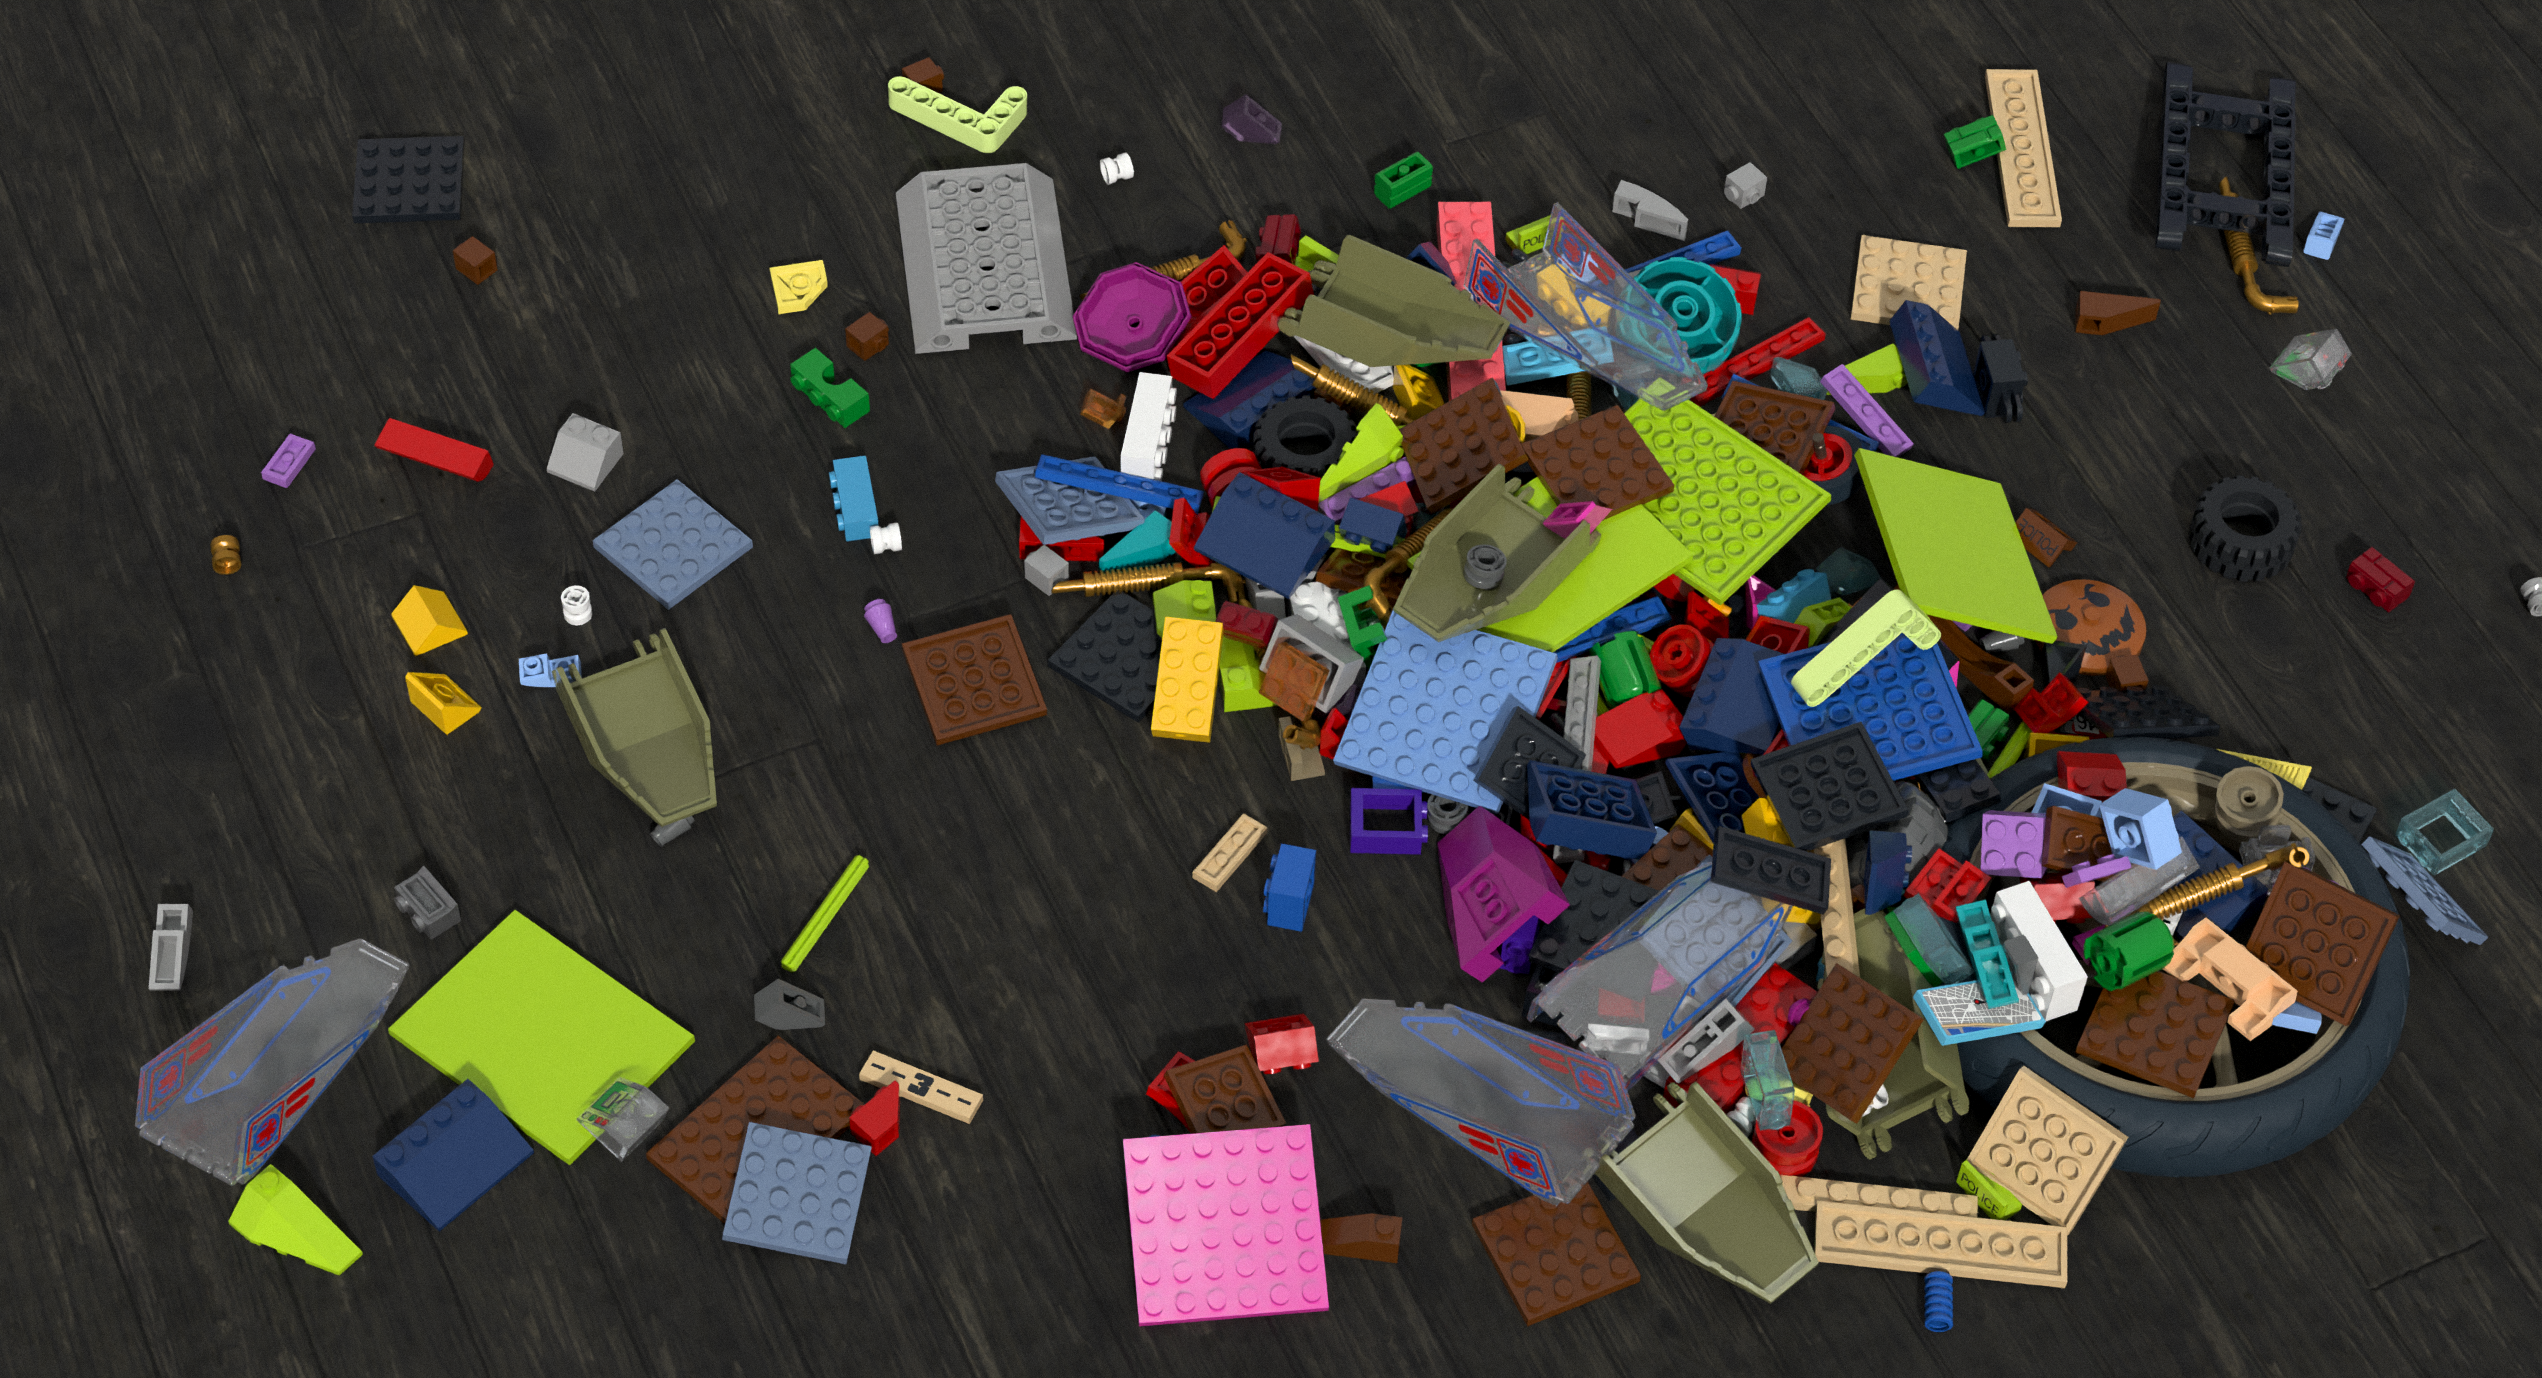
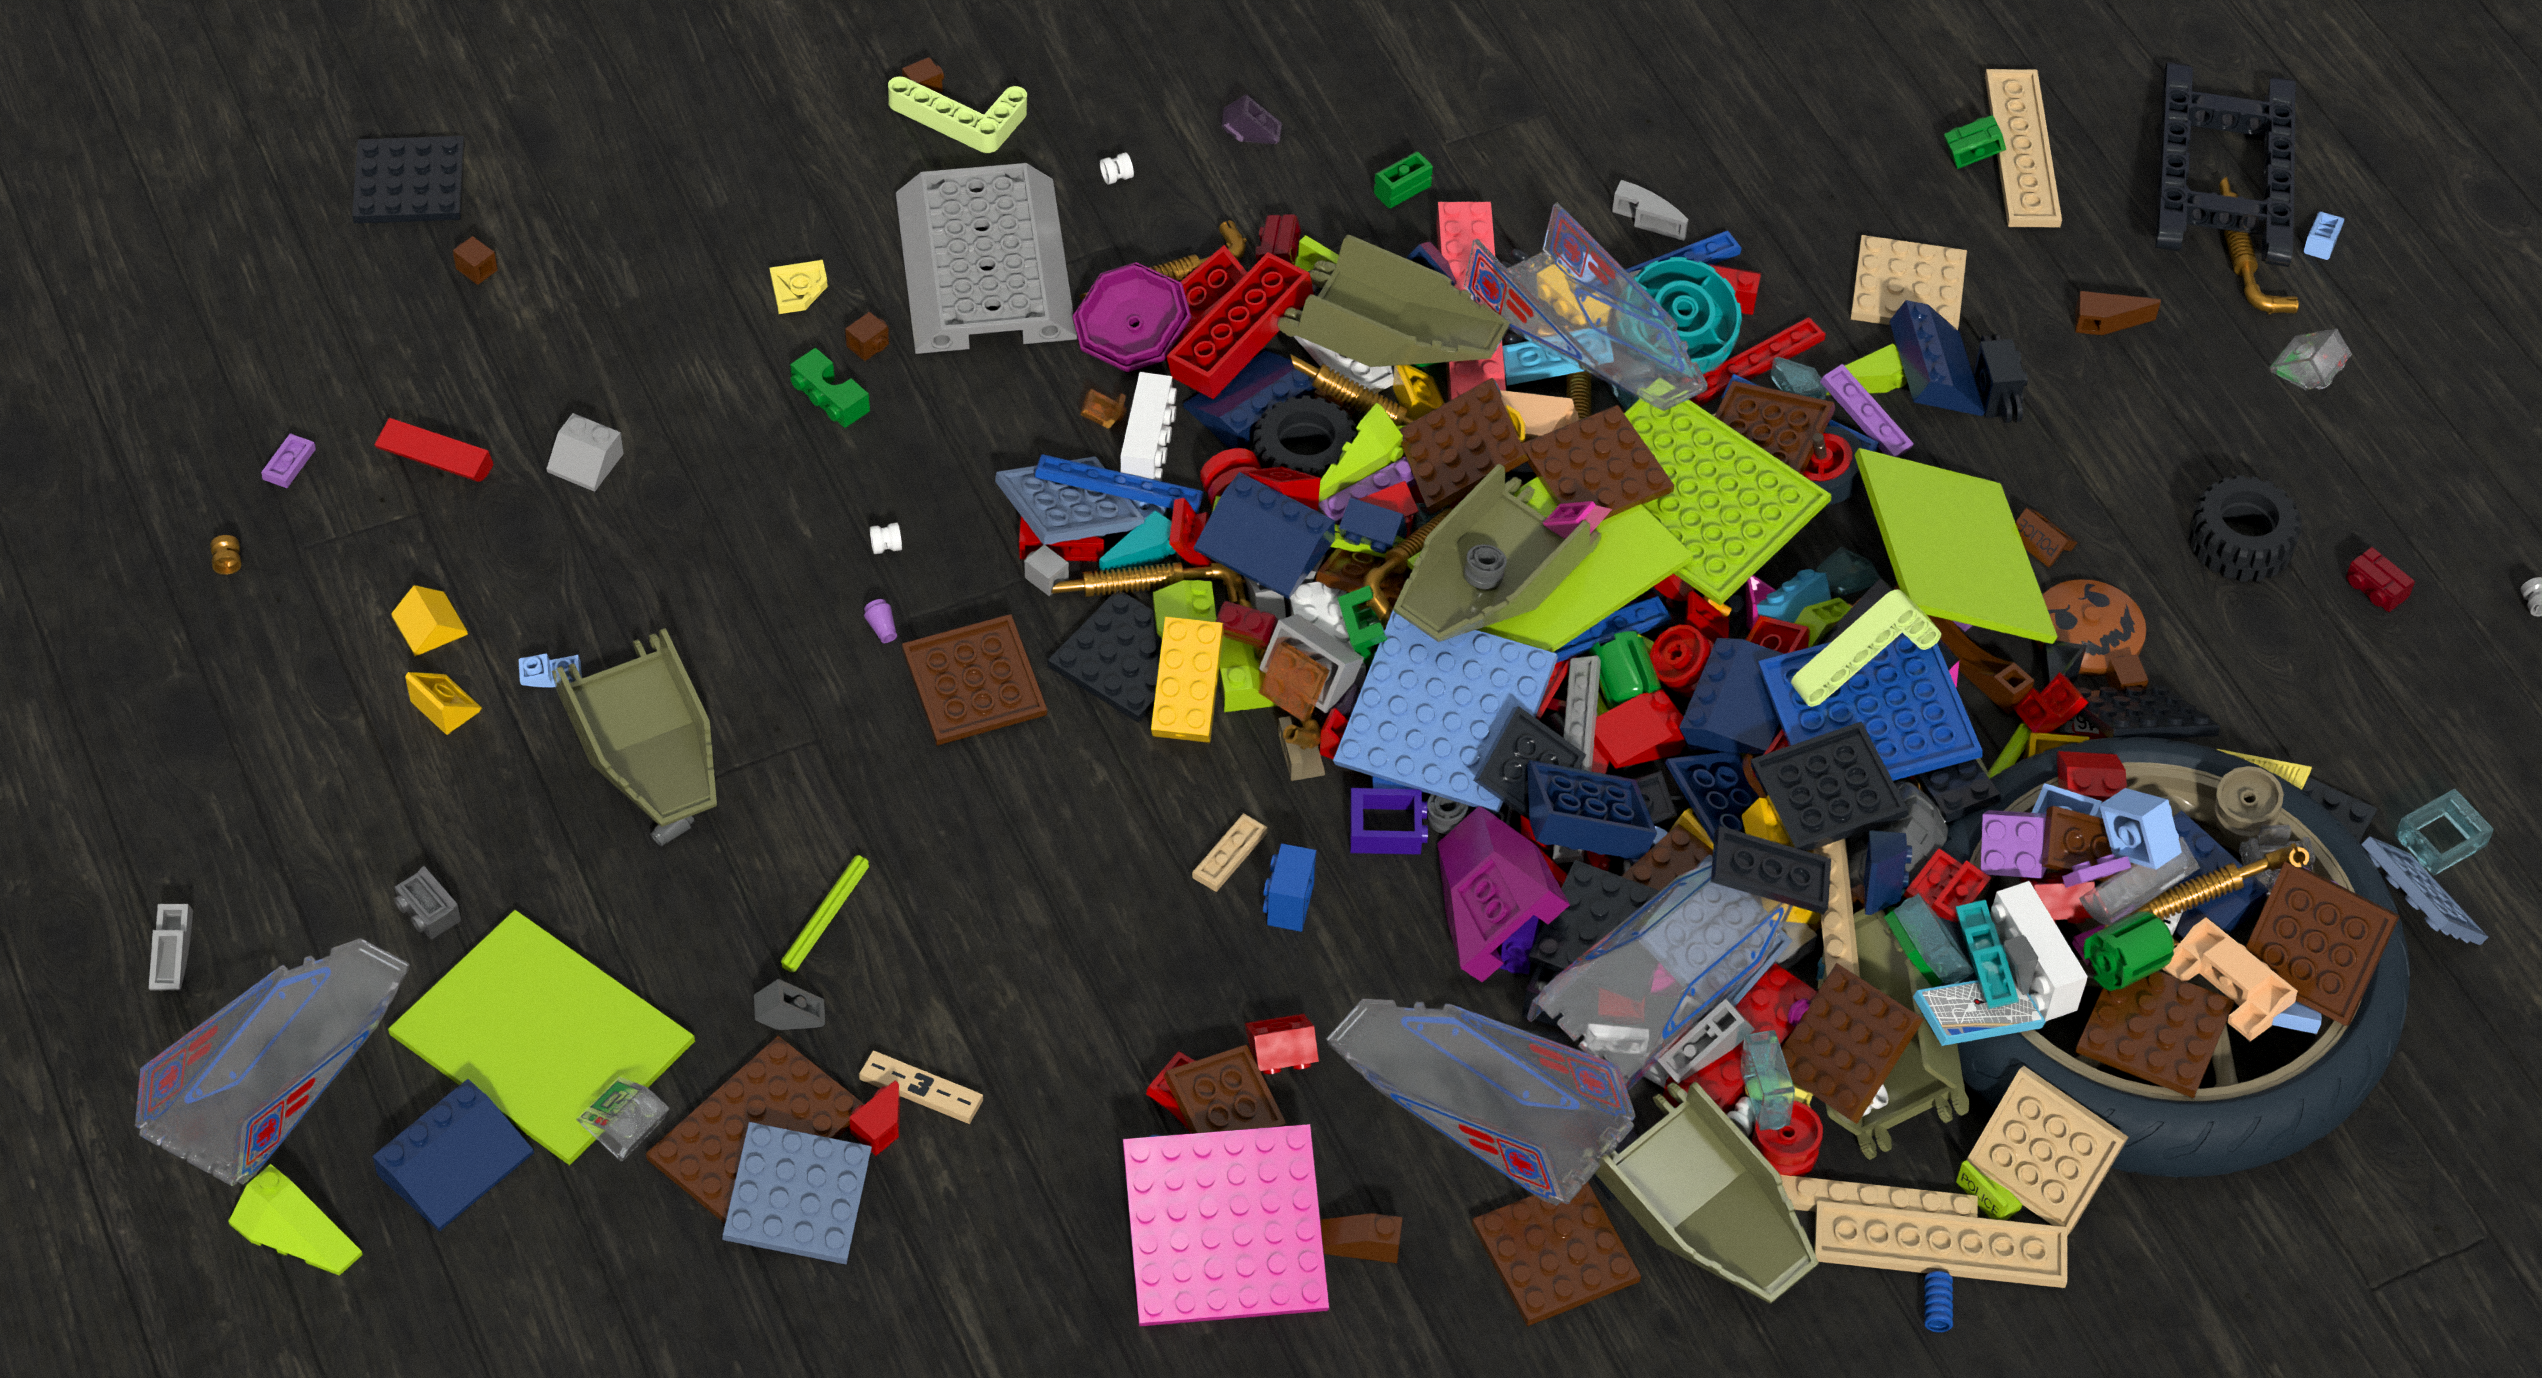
(576, 605): white wheel -> none
(672, 544): sand blue plate -> none
(853, 497): dark azure brick -> none
(1529, 237): lime panel -> none
(1745, 185): light grey brick -> none
(1989, 726): green brick -> none
(2000, 641): dark grey cone -> none

